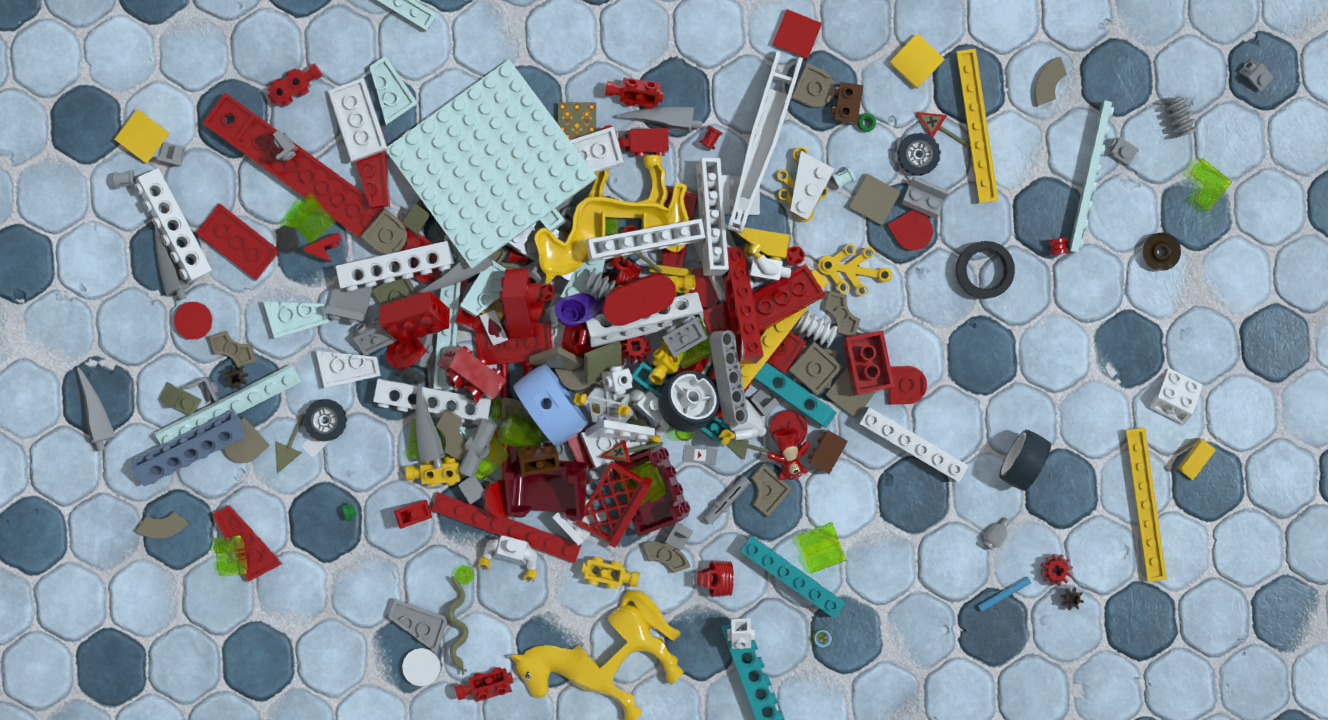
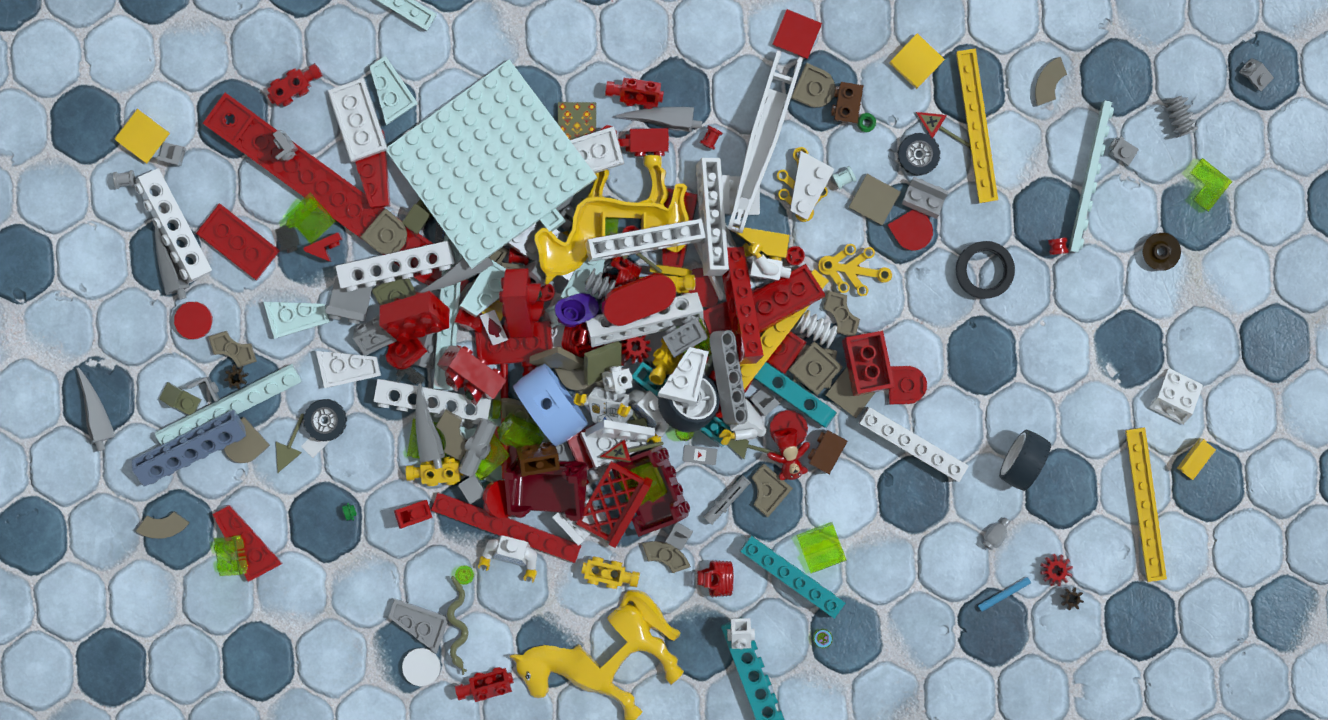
(687, 378): none -> white wing

